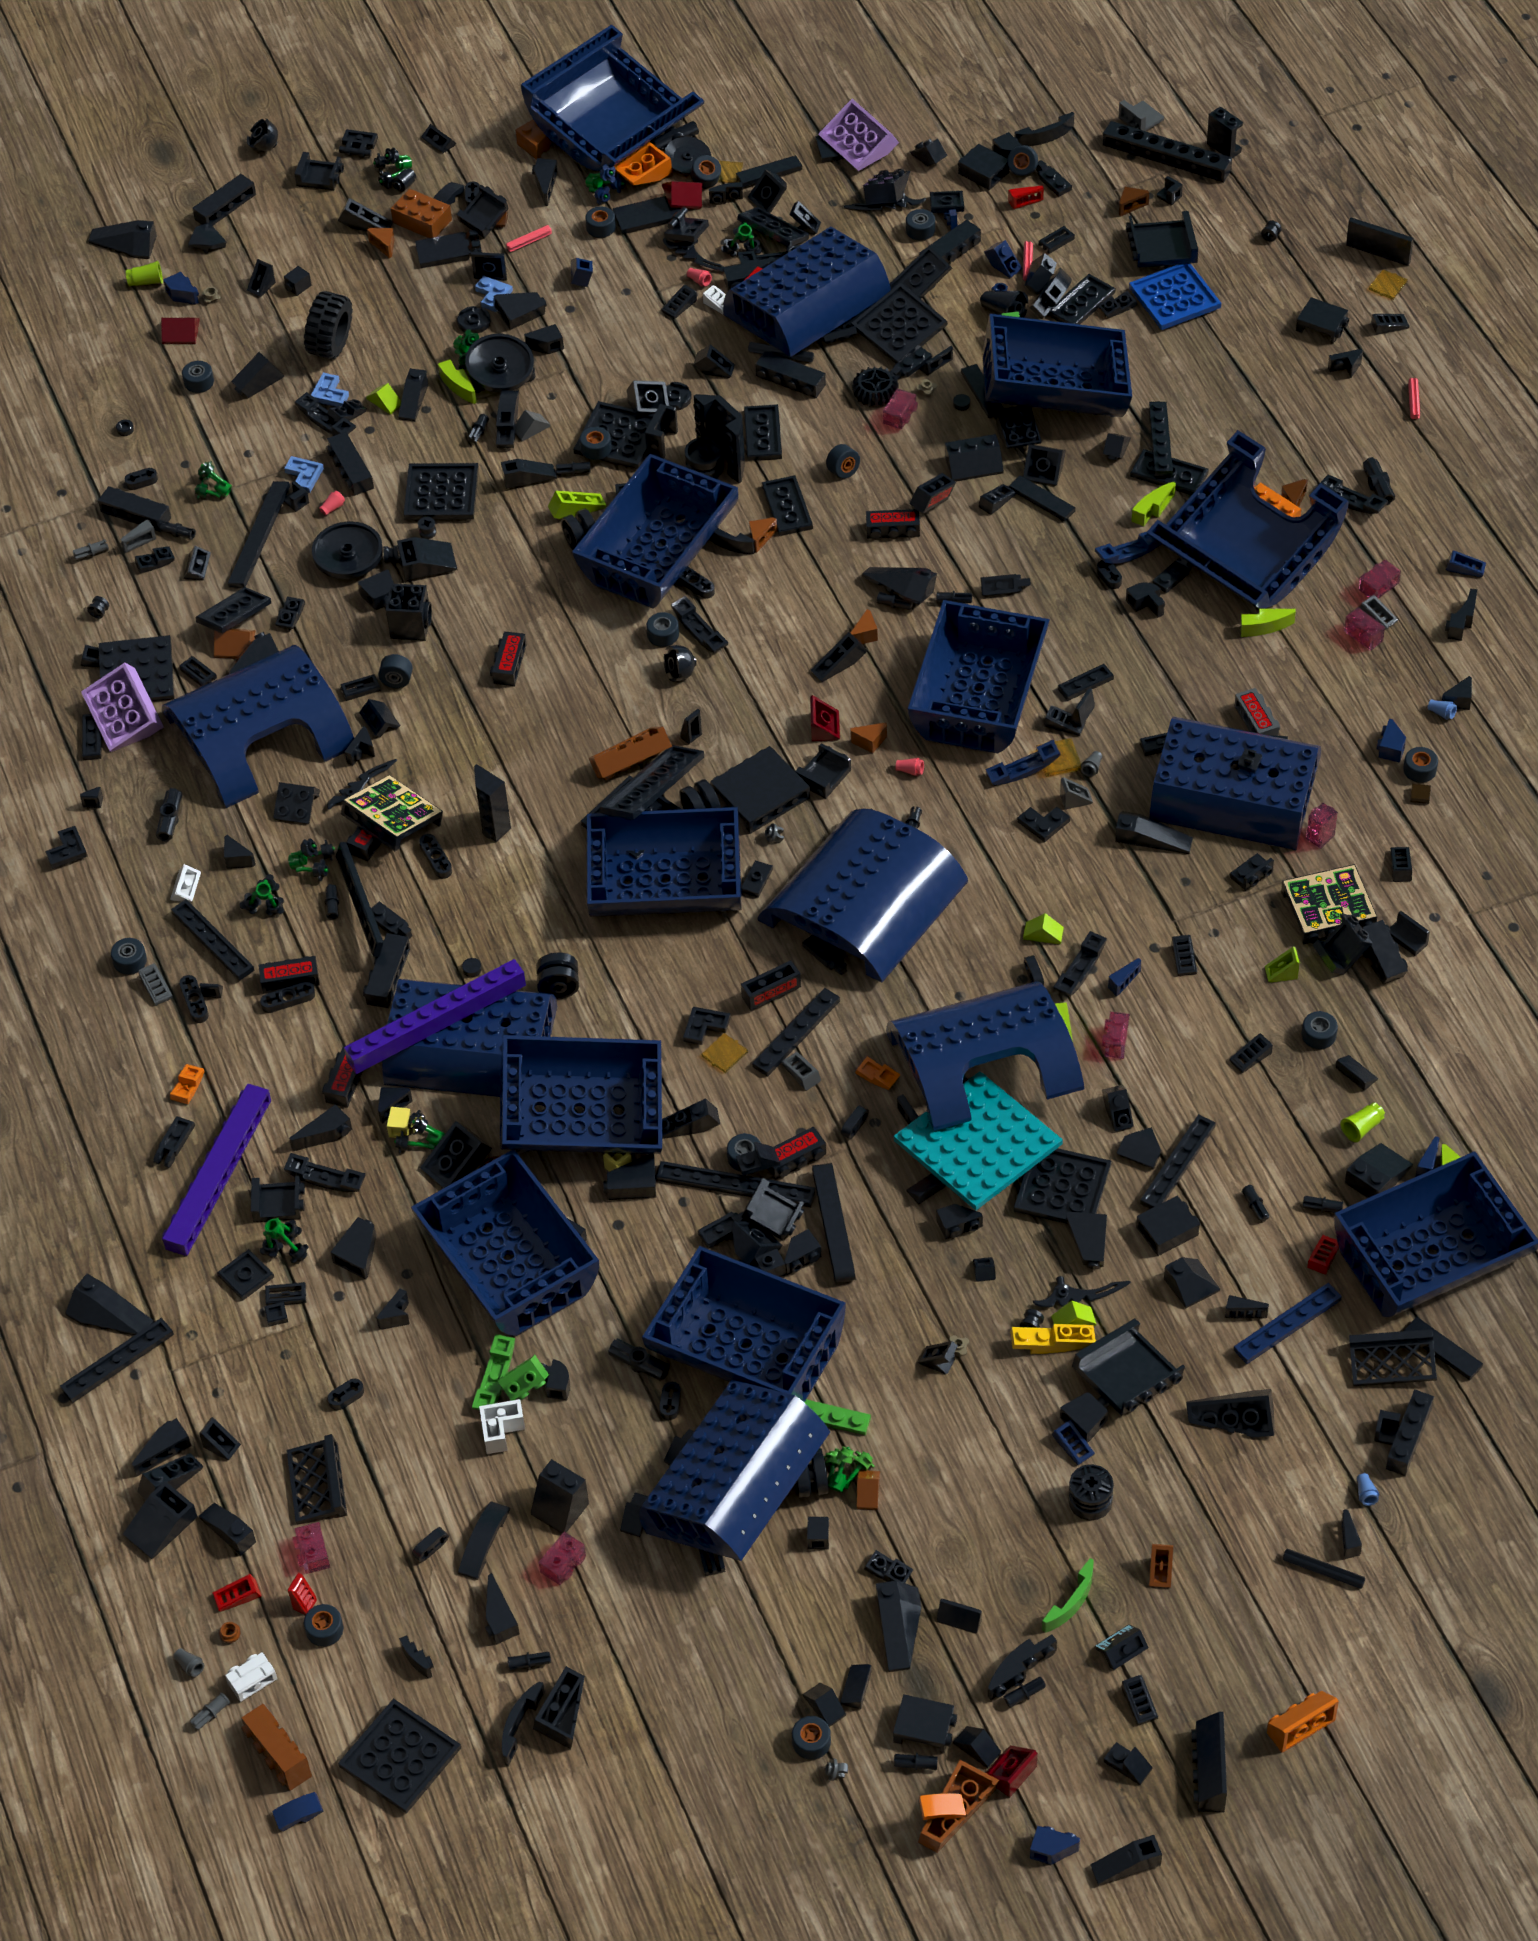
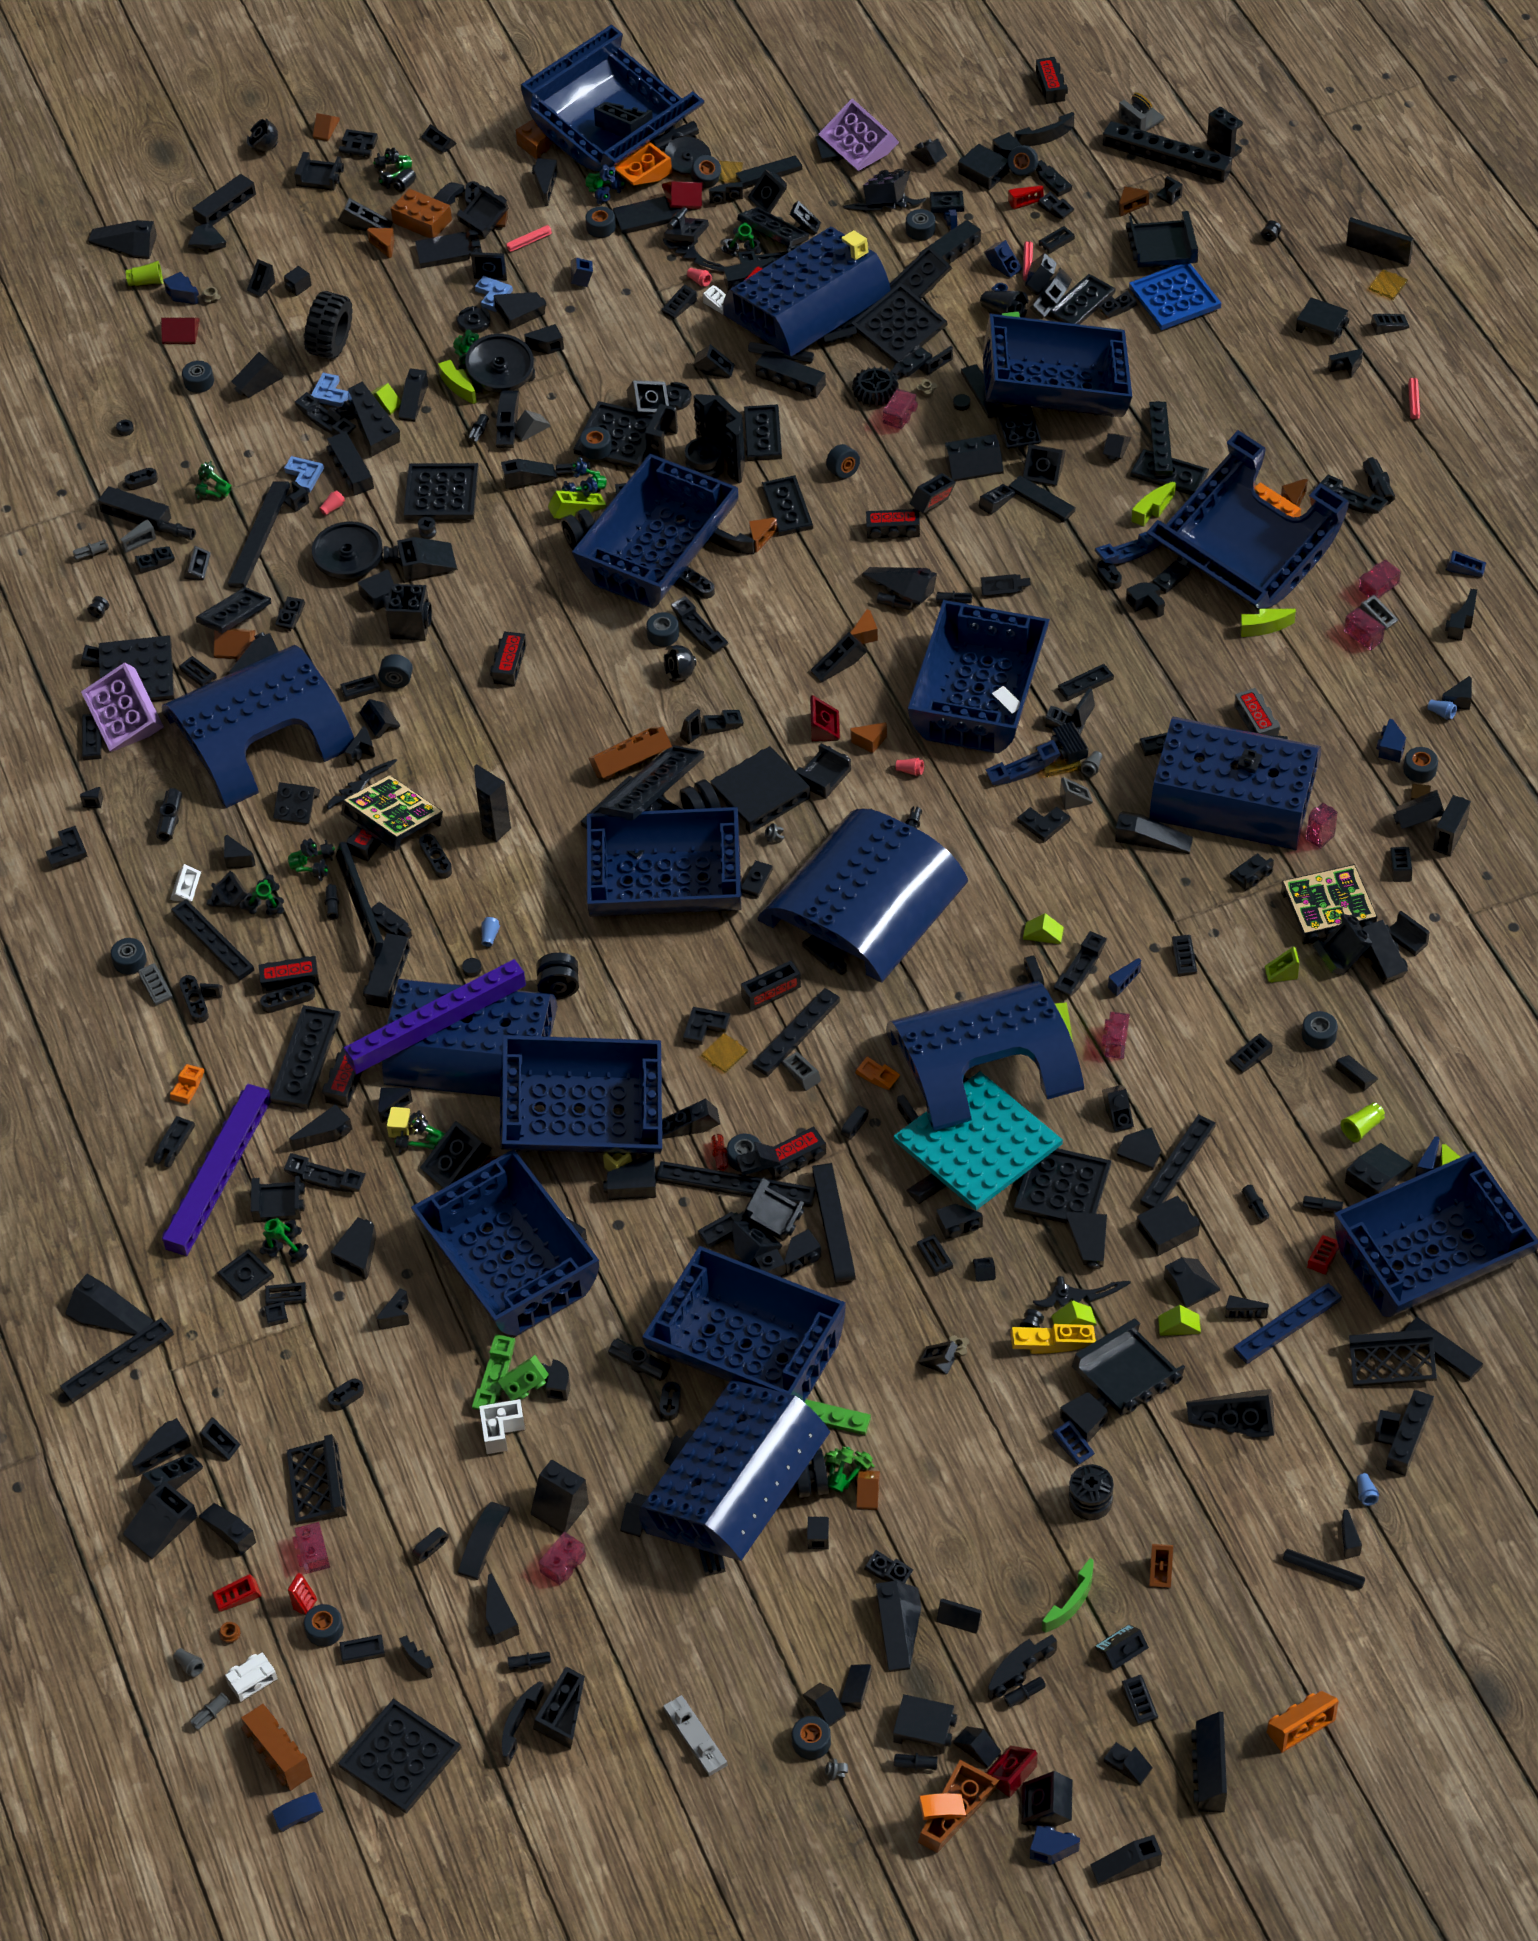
(227, 892): none -> black slope
(305, 1057): none -> black plate
(324, 126): none -> dark orange slope
(362, 1649): none -> black tile
(372, 420): none -> black wedge
(489, 931): none -> medium blue cone
(590, 485): none -> dark blue plant
(619, 119): none -> black wedge
(695, 1735): none -> light grey hinge
(719, 1152): none -> clear red axle
(720, 723): none -> black slope
(857, 243): none -> light yellow panel
(941, 1267): none -> black tile
(1007, 699): none -> white sticker
(1047, 1800): none -> black slope
(1051, 80): none -> black brick
(1054, 206): none -> black slope
(1069, 743): none -> black brick
(1140, 102): none -> black piece
(1179, 1322): none -> lime slope
(1419, 810): none -> black slope
(1451, 825): none -> black brick

